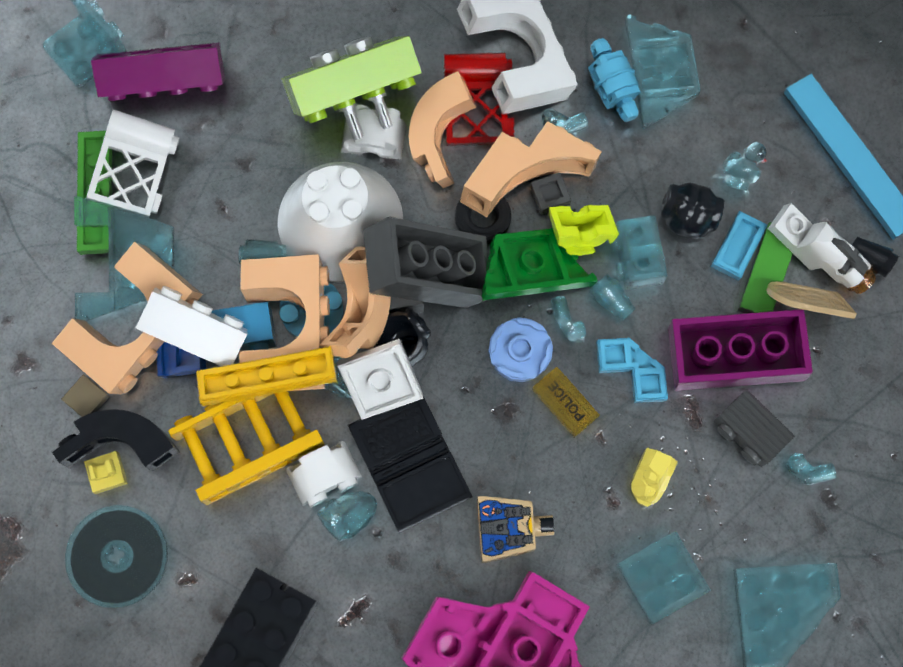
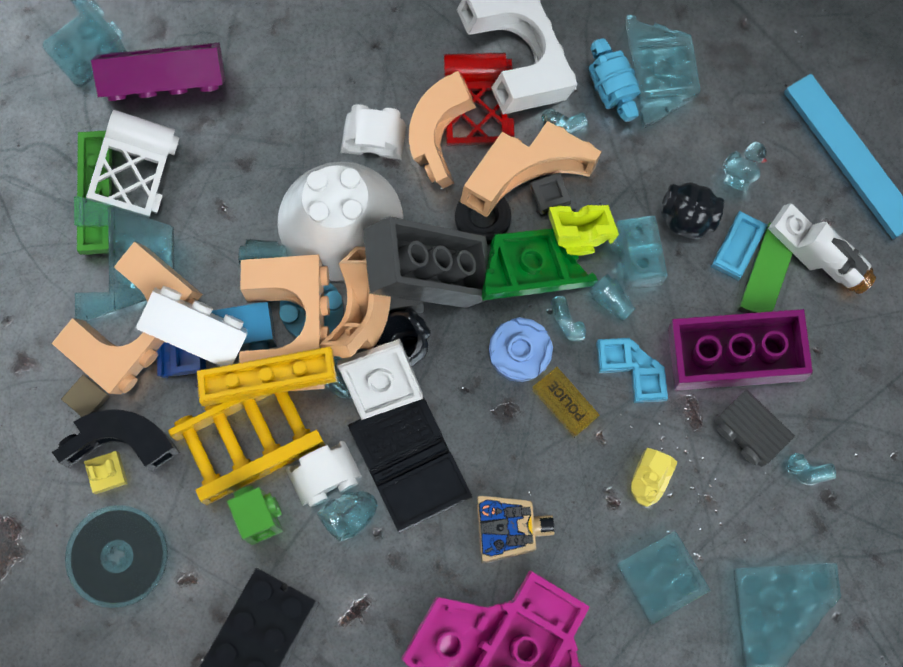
(255, 514): none -> bright green brick
(360, 72): lime piece -> none
(810, 299): tan window -> none
(878, 256): black cone -> none

